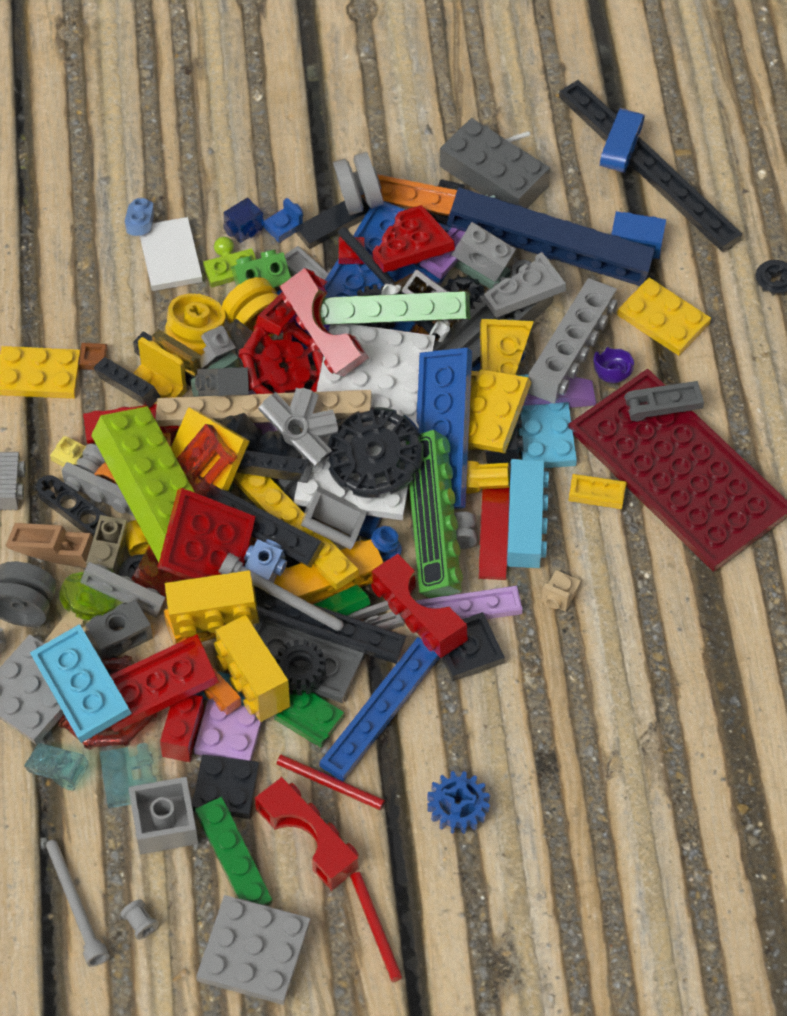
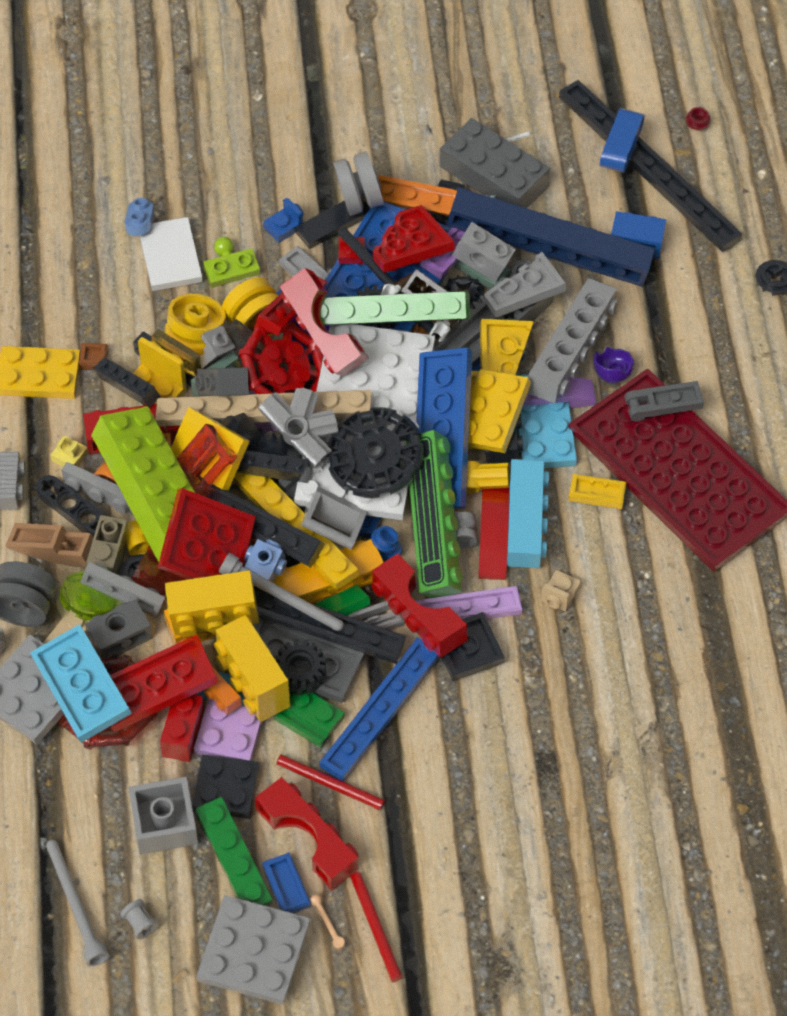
(58, 764): clear light blue plate -> none
(91, 459): light grey wheel -> none
(118, 776): clear light blue plate -> none
(243, 220): clear blue brick -> none
(271, 267): bright green brick -> none
(286, 884): none -> blue tile
(338, 942): none -> light nougat hinge
(448, 792): blue gear -> none
(664, 316): yellow plate -> none
(698, 118): none -> dark red plate

